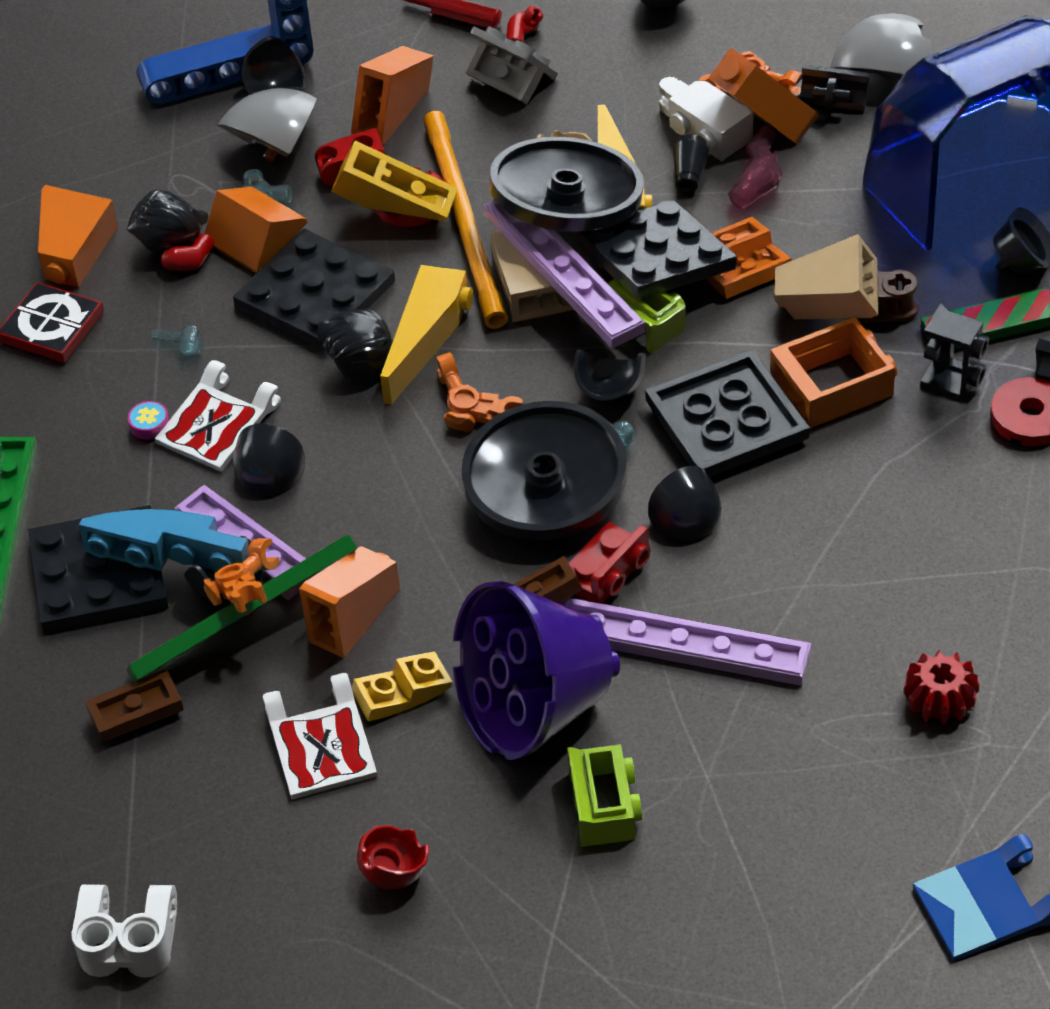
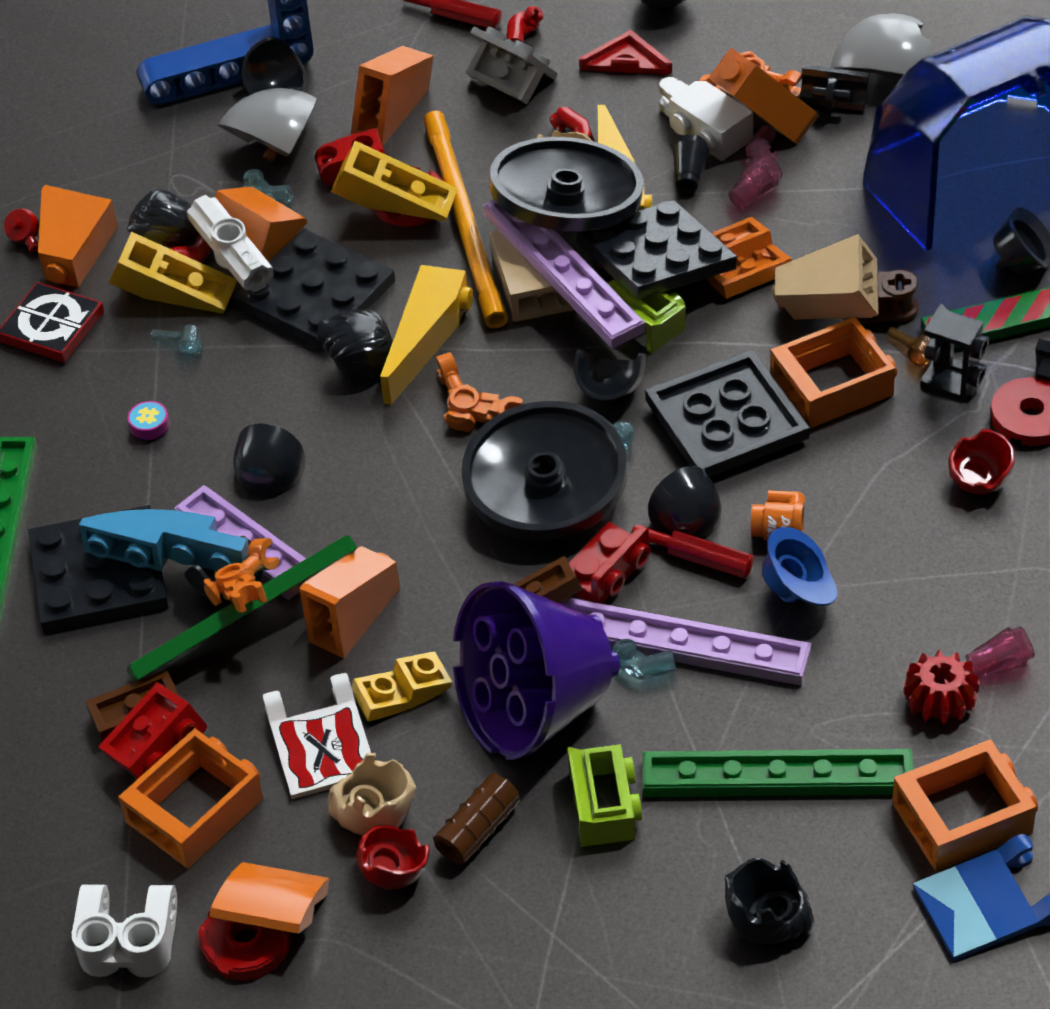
(22, 227): none -> red piece
(151, 730): none -> red bracket
(170, 277): none -> yellow slope
(186, 844): none -> orange window
(211, 420): white flag -> none
(230, 244): none -> white piece
(238, 959): none -> red tile
(269, 897): none -> orange slope
(372, 795): none -> tan hair
(476, 819): none -> reddish brown axle
(567, 117): none -> red arm
(626, 54): none -> red tile
(639, 664): none -> clear light blue arm
(704, 552): none -> red axle
(767, 902): none -> black hair
(773, 772): none -> green tile
(780, 510): none -> orange piece
(797, 568): none -> blue piece
(916, 346): none -> clear orange hand
(951, 847): none -> orange window
(981, 462): none -> red hair
(1002, 652): none -> clear pink cone

